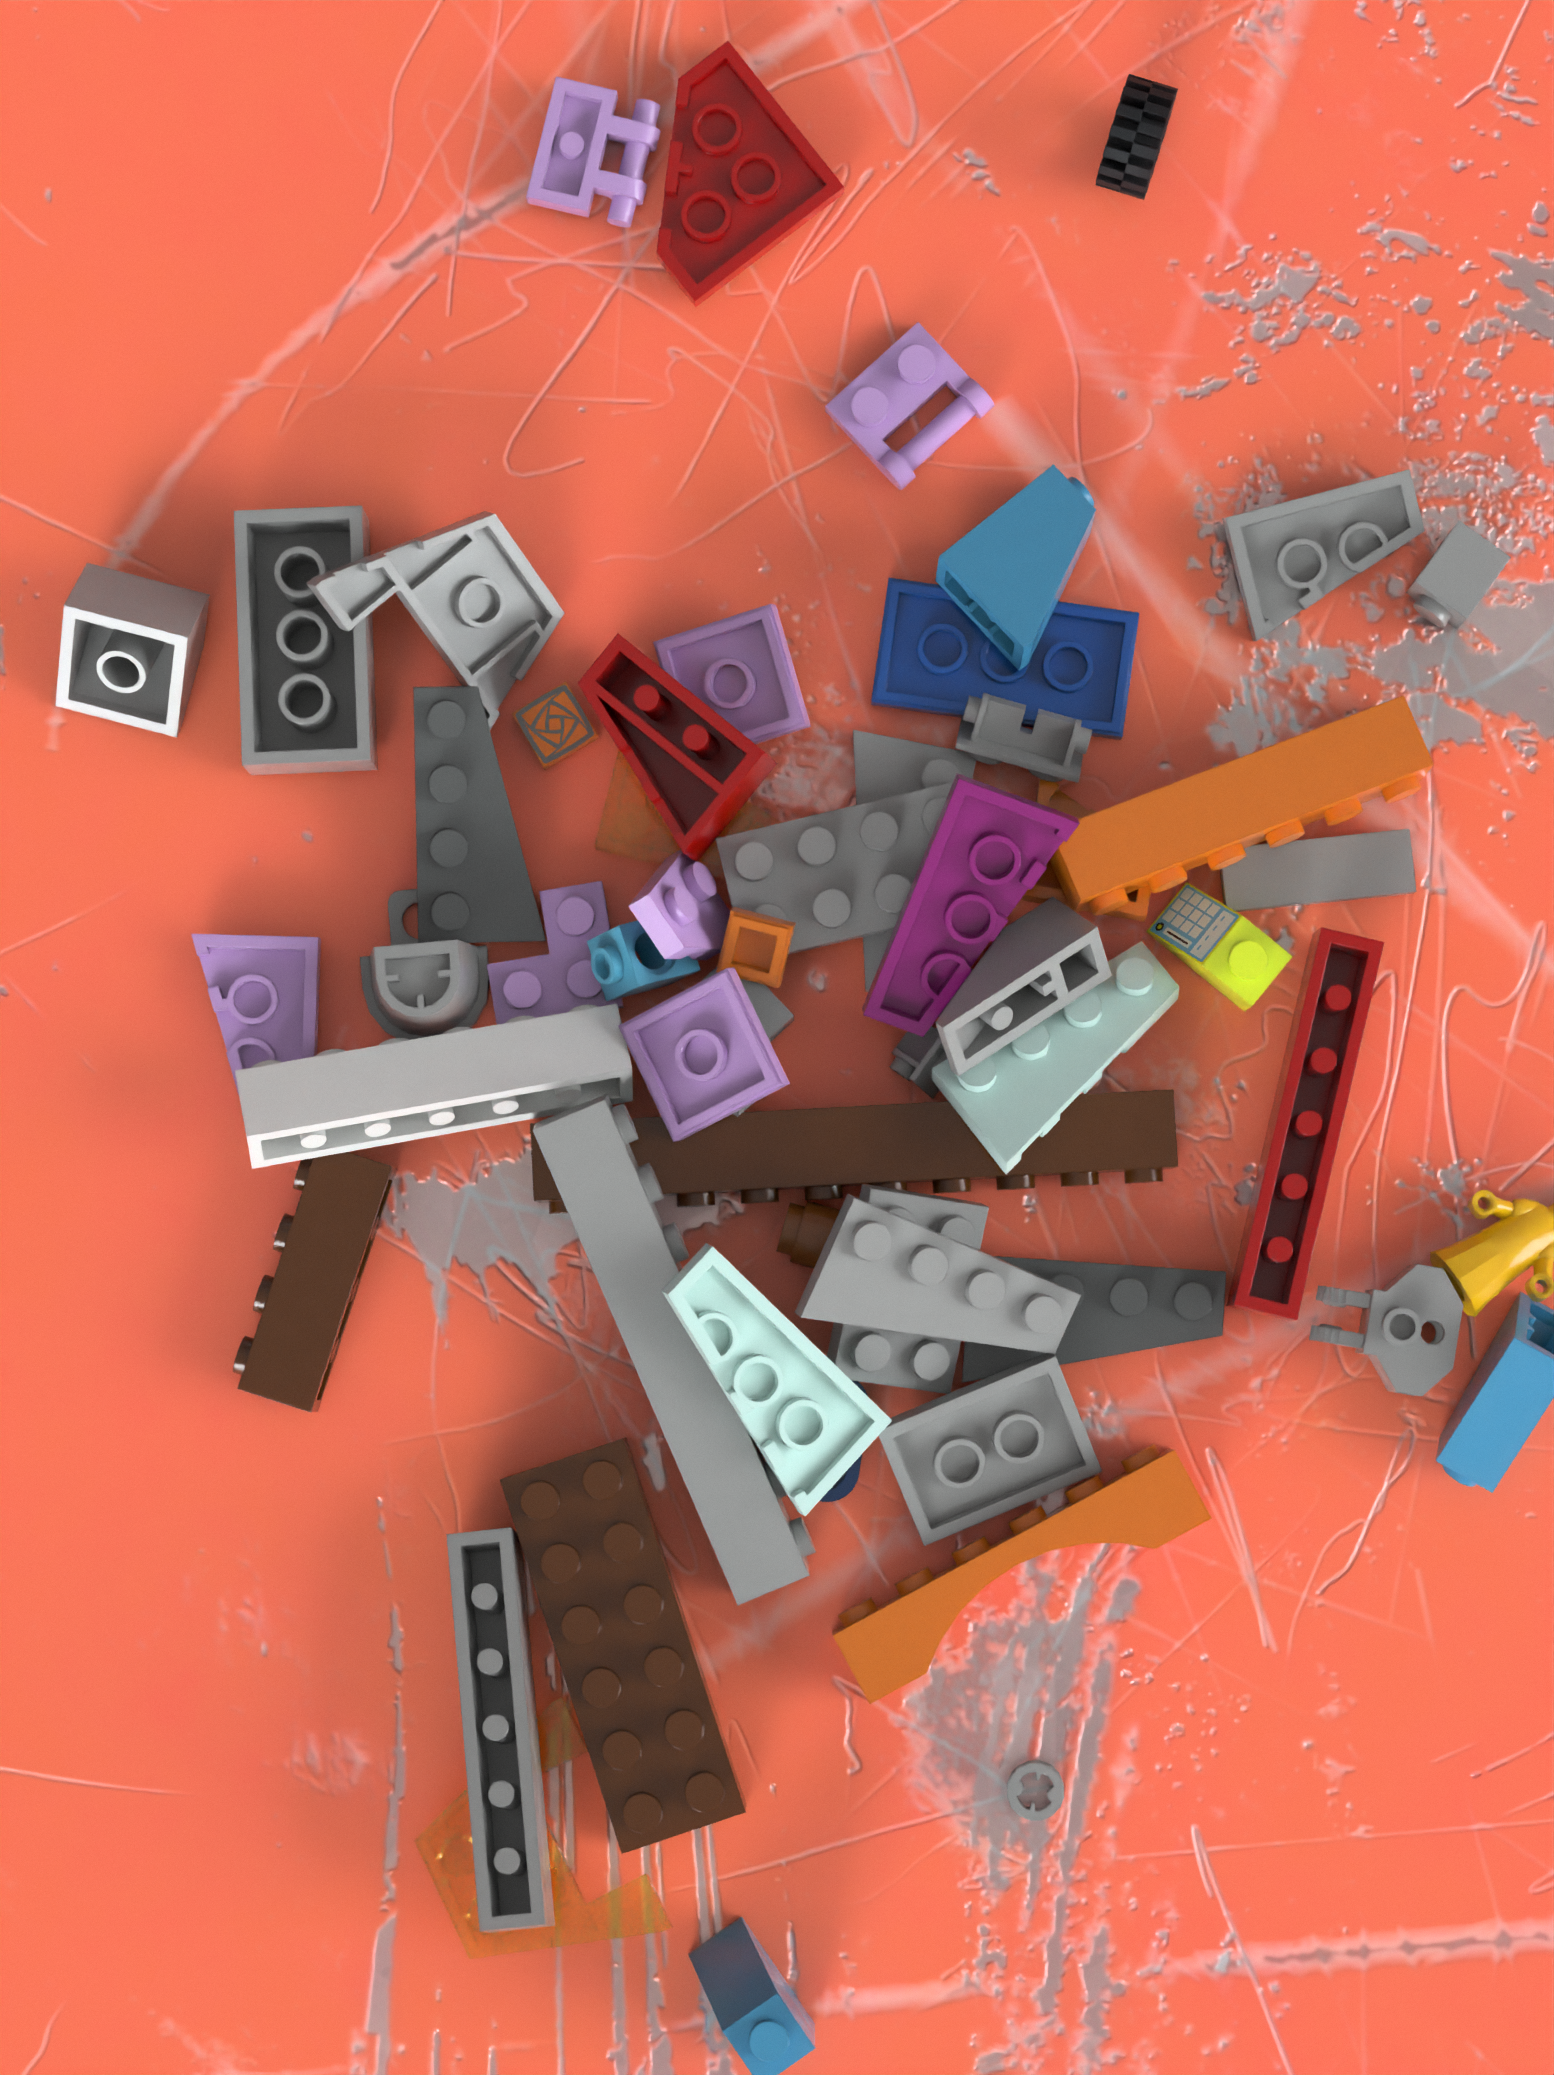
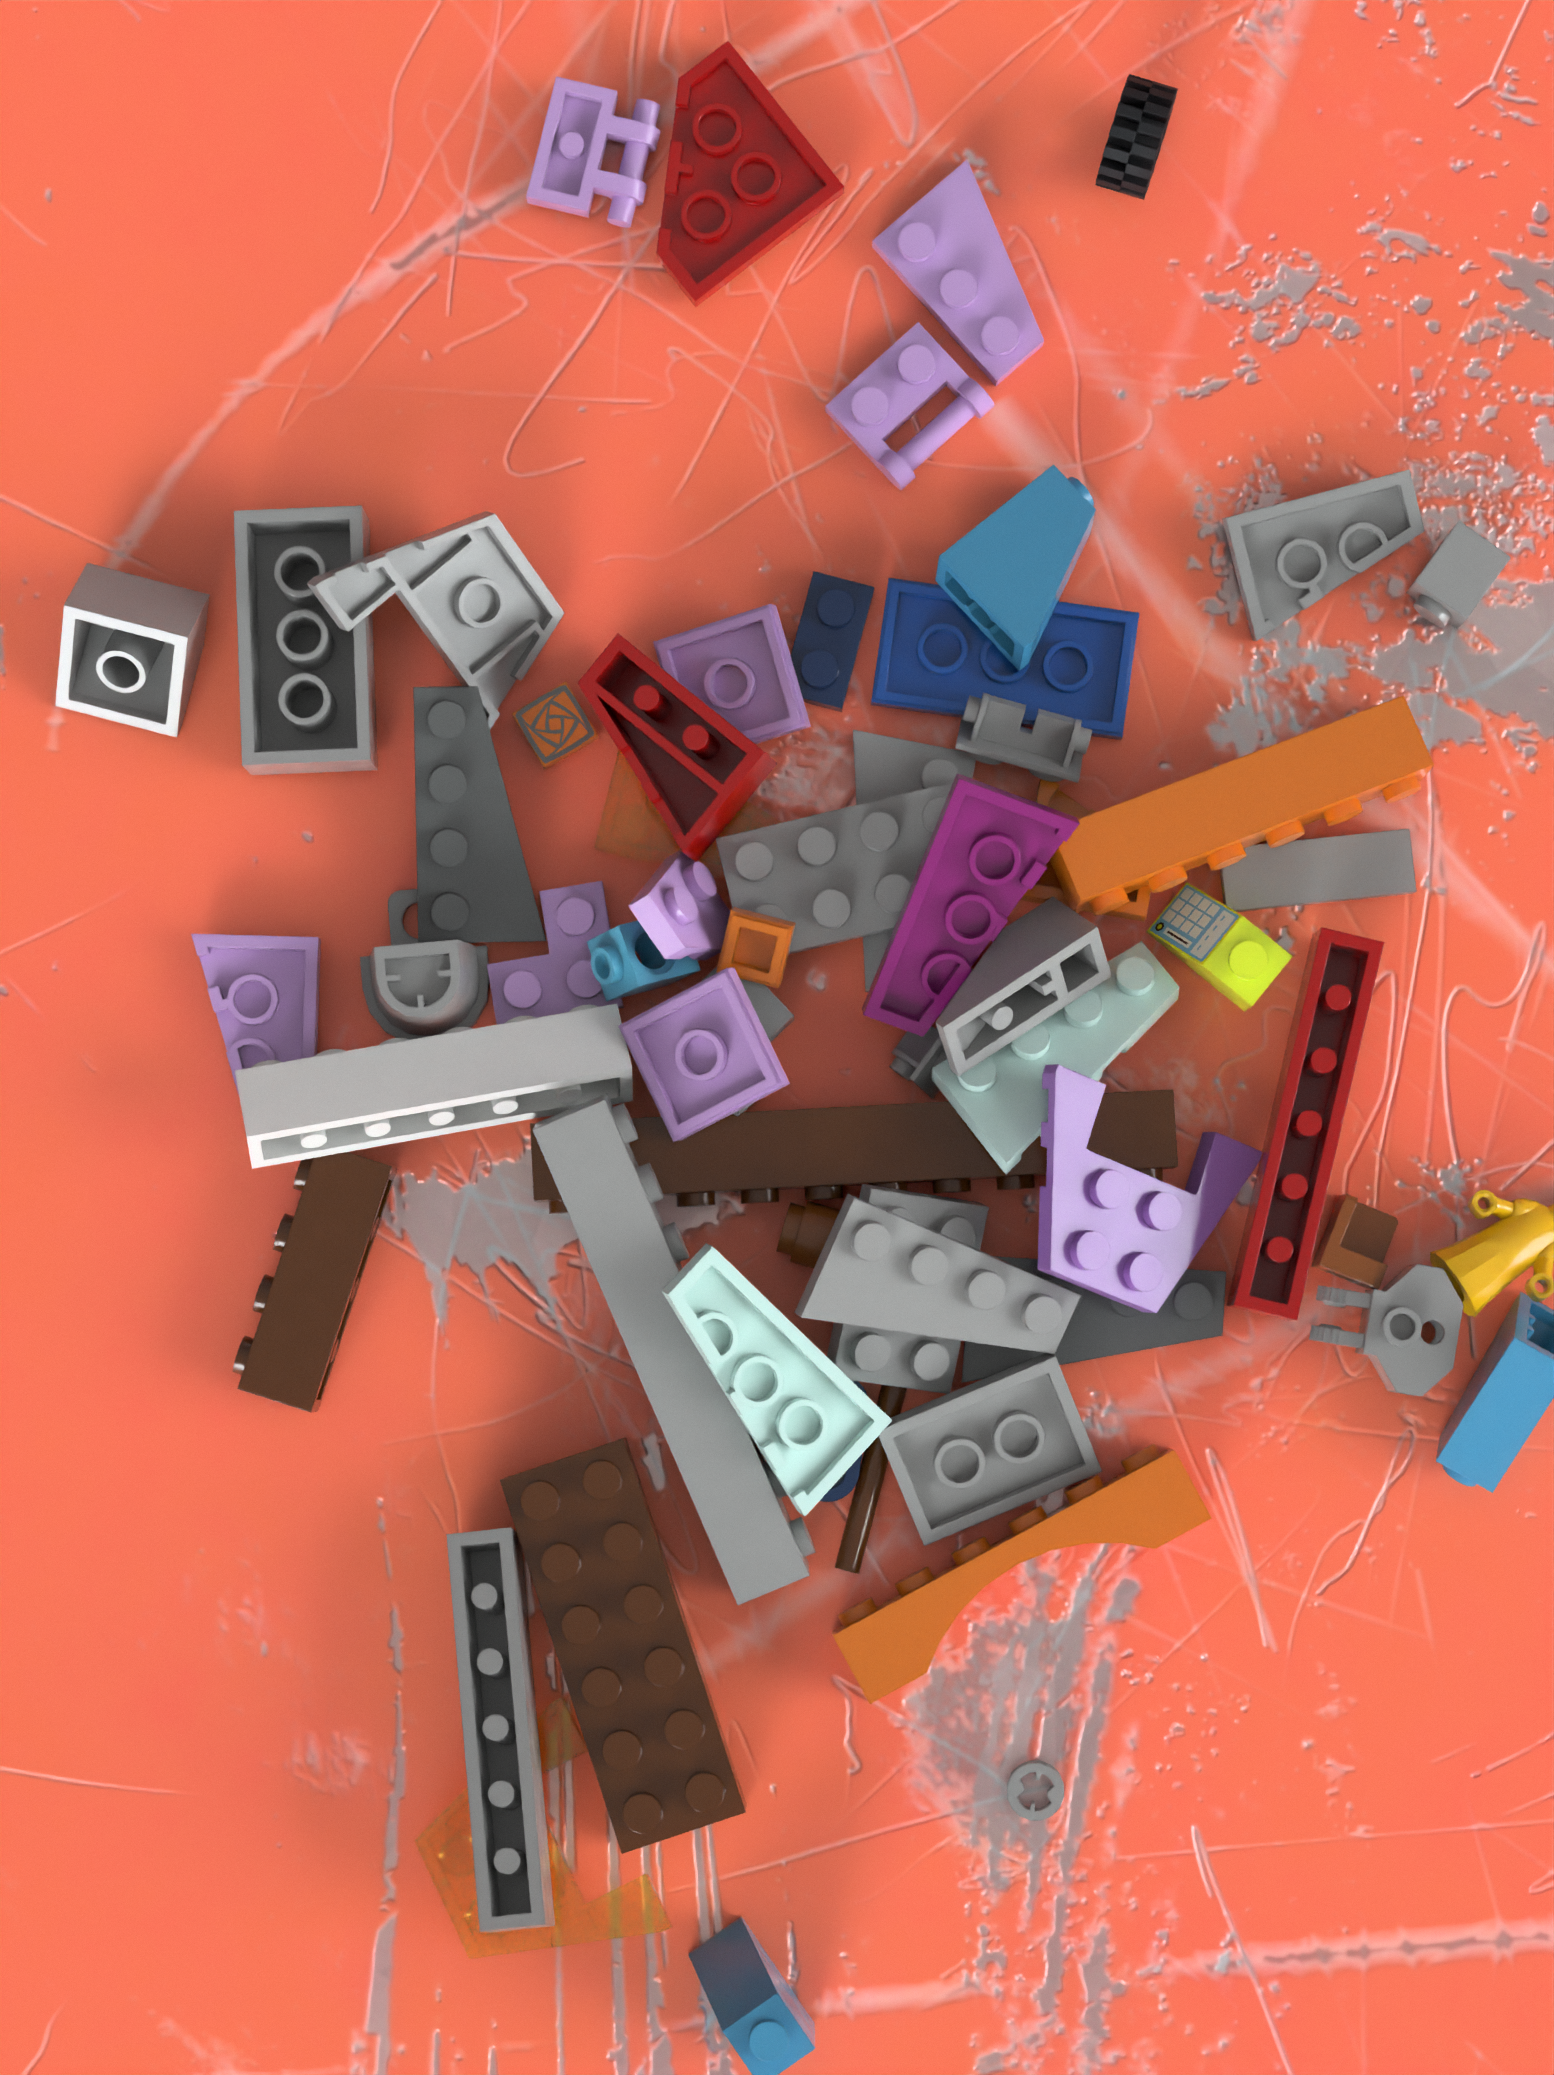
(829, 638): none -> dark blue plate
(867, 1489): none -> reddish brown bar
(962, 274): none -> lavender wing
(1115, 1224): none -> wing
(1356, 1243): none -> dark orange panel

